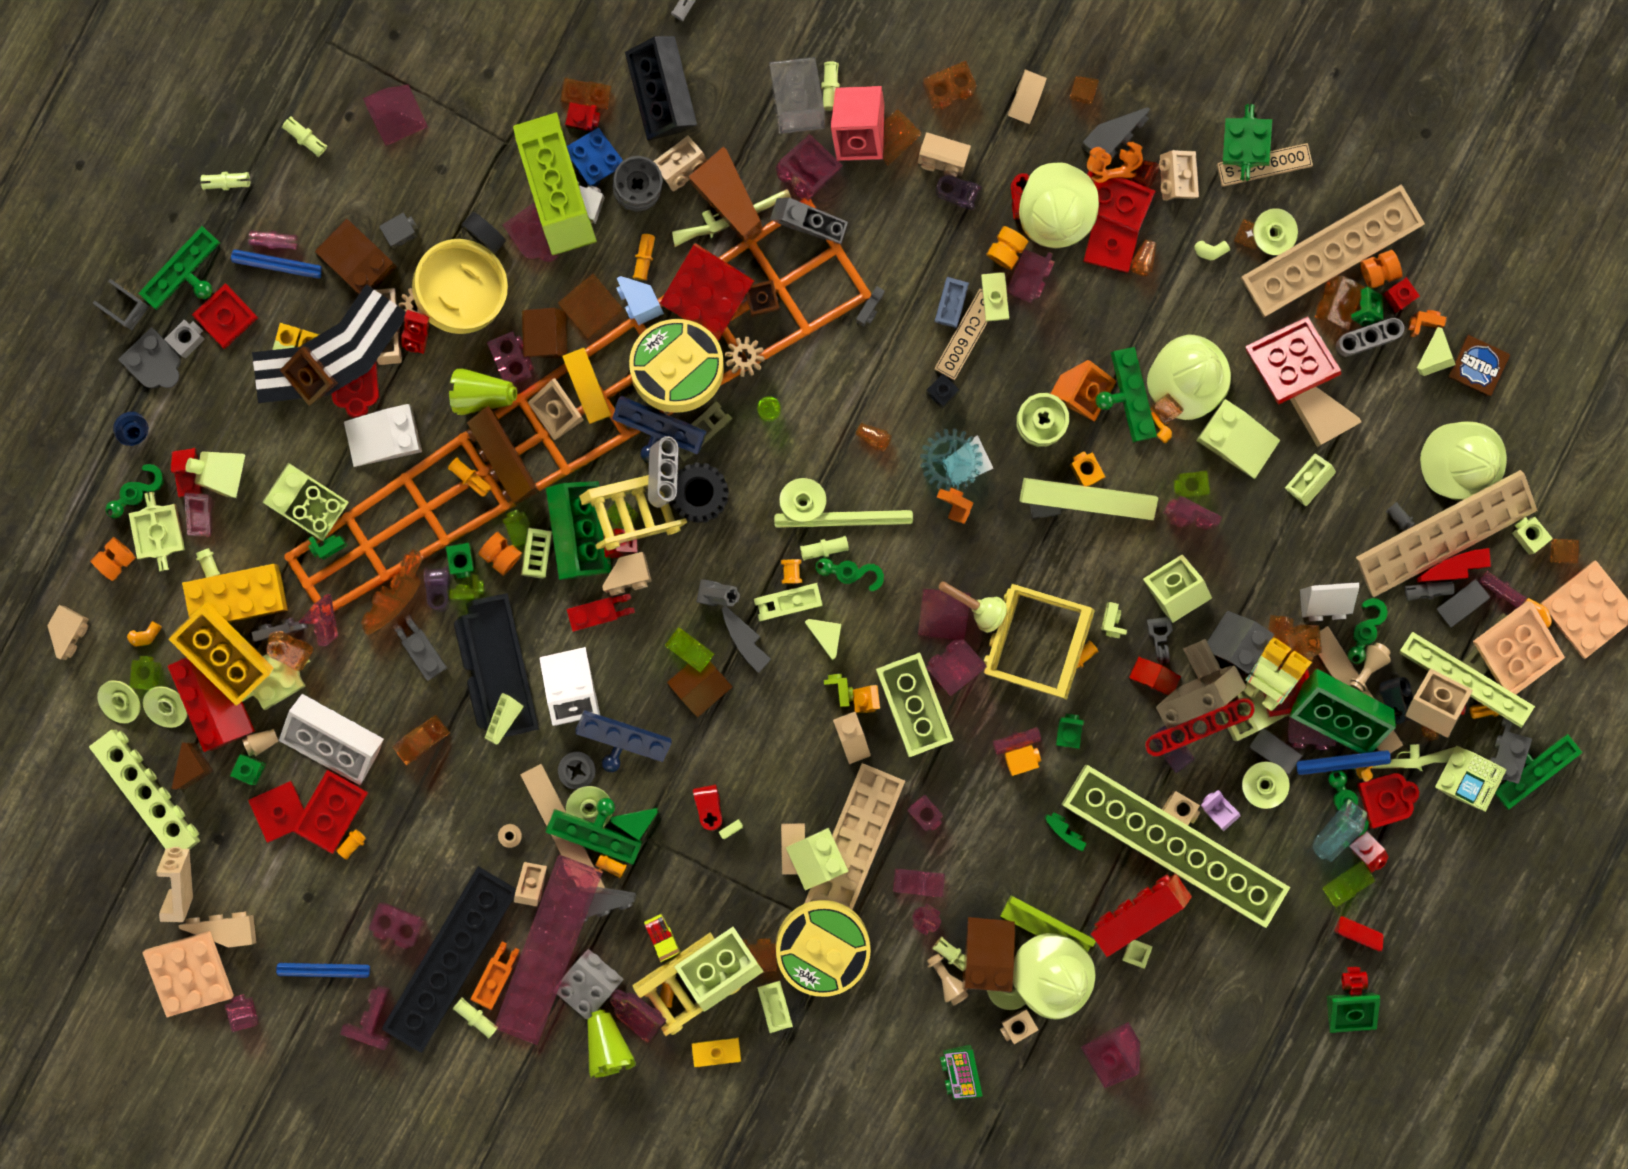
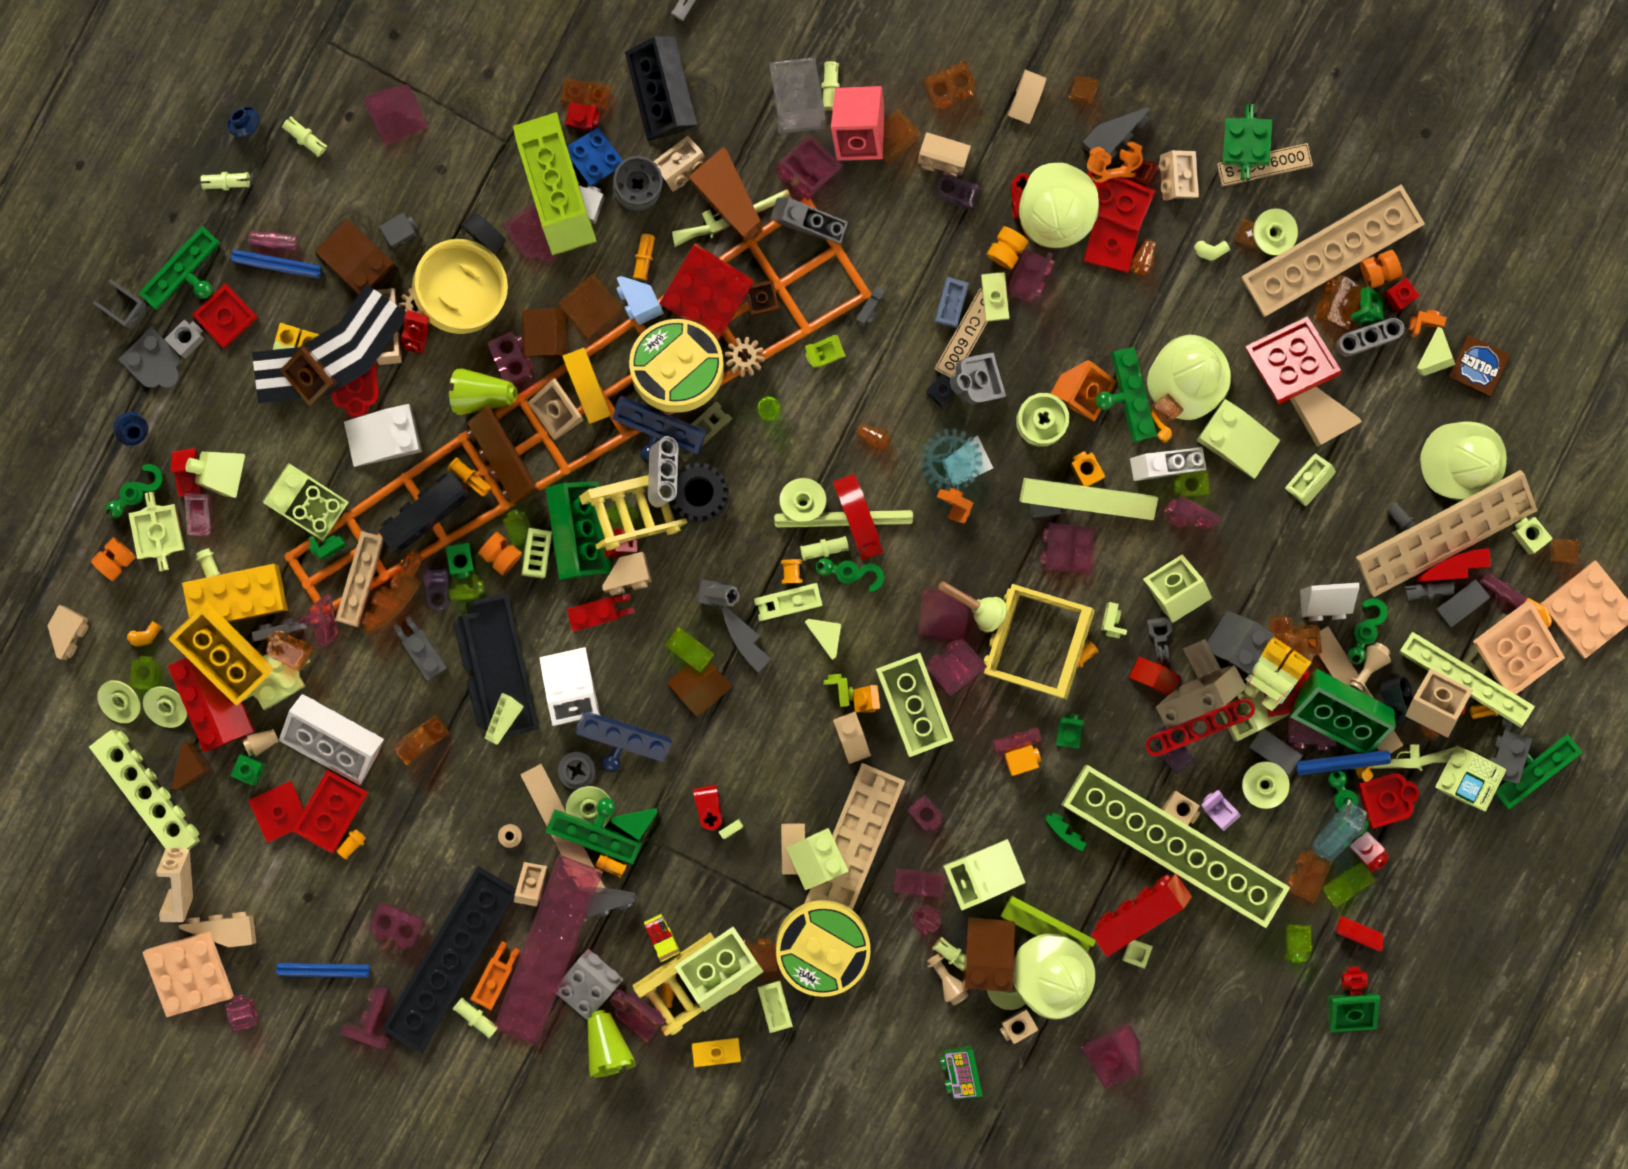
(243, 122): none -> dark blue plate
(360, 579): none -> tan tile
(424, 513): none -> black slope
(824, 351): none -> lime bracket
(858, 516): none -> red arch
(978, 379): none -> plate
(984, 874): none -> yellowish green slope
(1068, 548): none -> clear pink plate
(1167, 463): none -> white slope
(1298, 943): none -> clear neon green bracket
(1309, 875): none -> clear orange bracket

